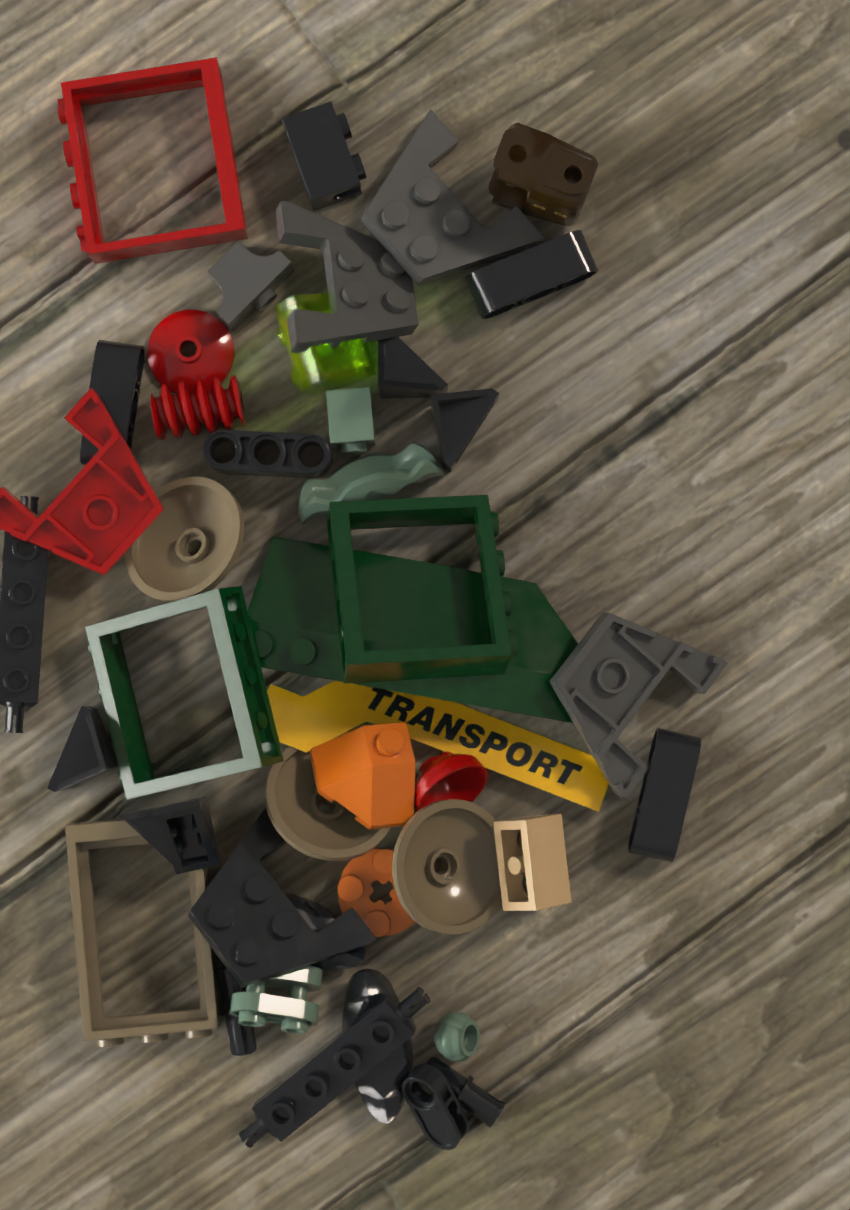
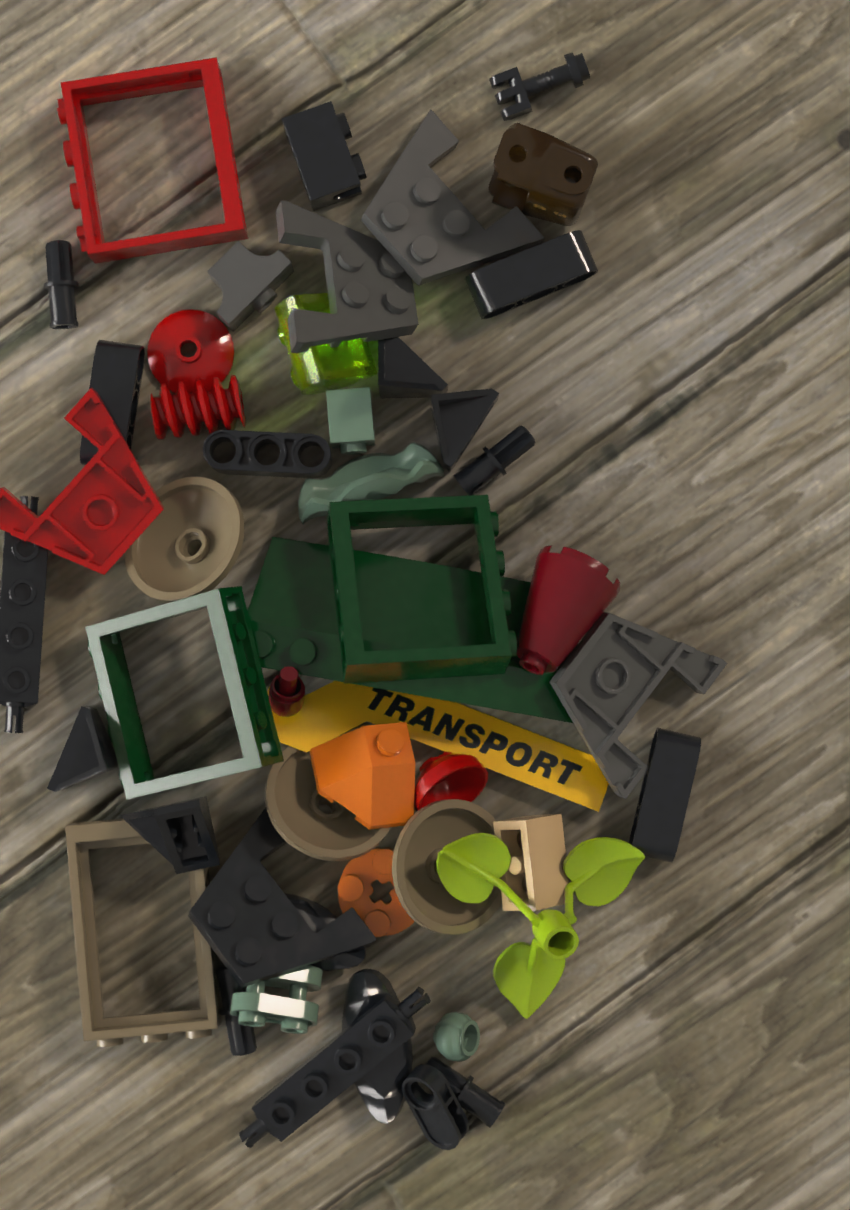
(61, 285): none -> black axle
(286, 692): none -> dark red cylinder
(495, 460): none -> black axle
(526, 971): none -> lime plant
(561, 606): none -> dark red cone
(574, 70): none -> black hinge

